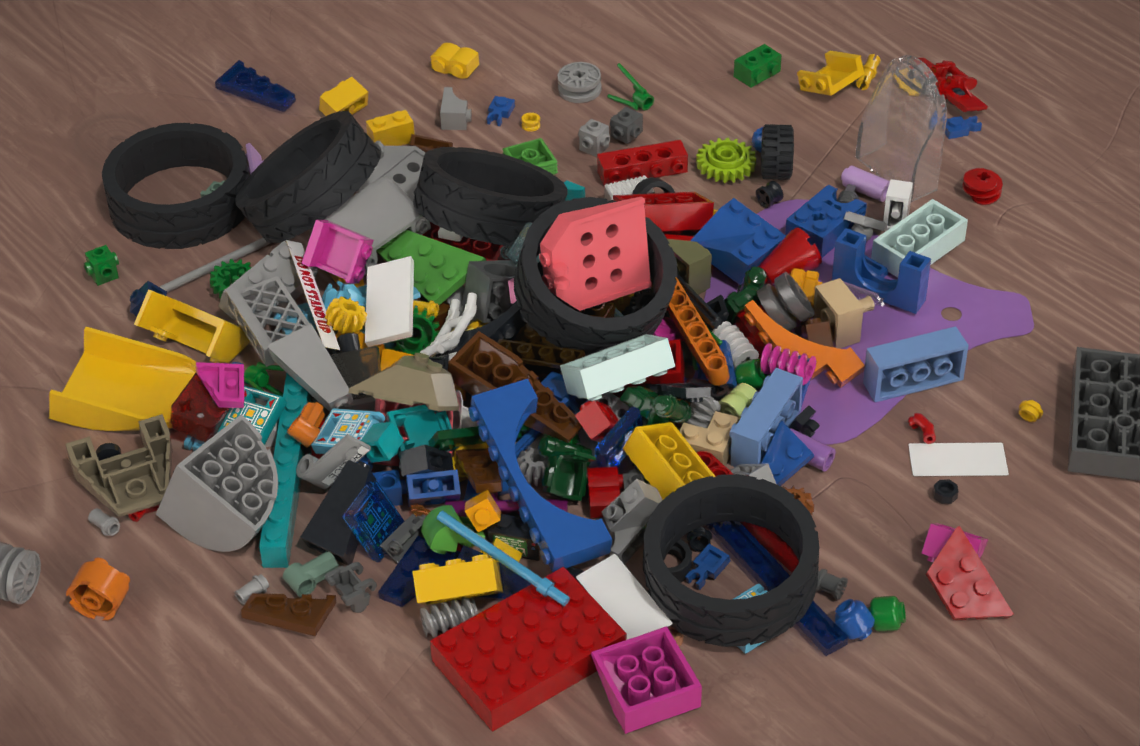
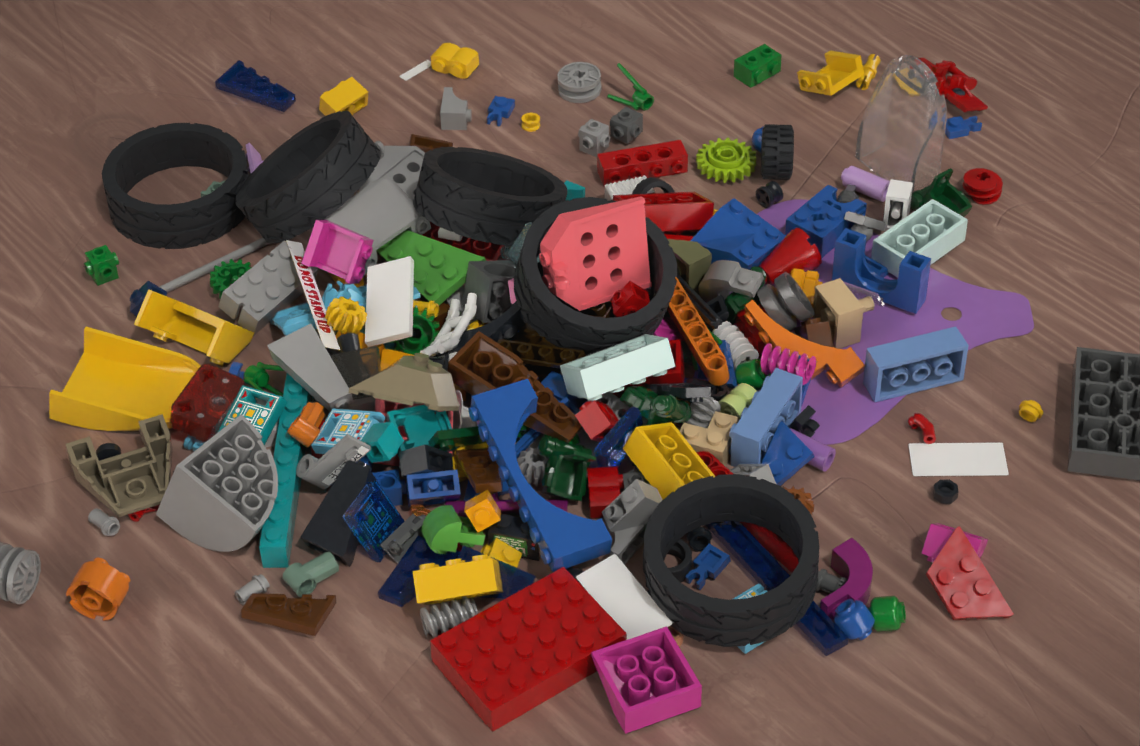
(223, 383): dark pink wing -> none
(253, 324): light grey fence -> none
(350, 586): dark grey piece -> none
(391, 129): yellow brick -> none
(416, 70): none -> white sticker
(534, 152): bright green brick -> none
(543, 586): dark azure bar -> none
(629, 299): none -> red brick
(728, 276): none -> light grey arch
(853, 563): none -> magenta arch
(942, 192): none -> dark green piece

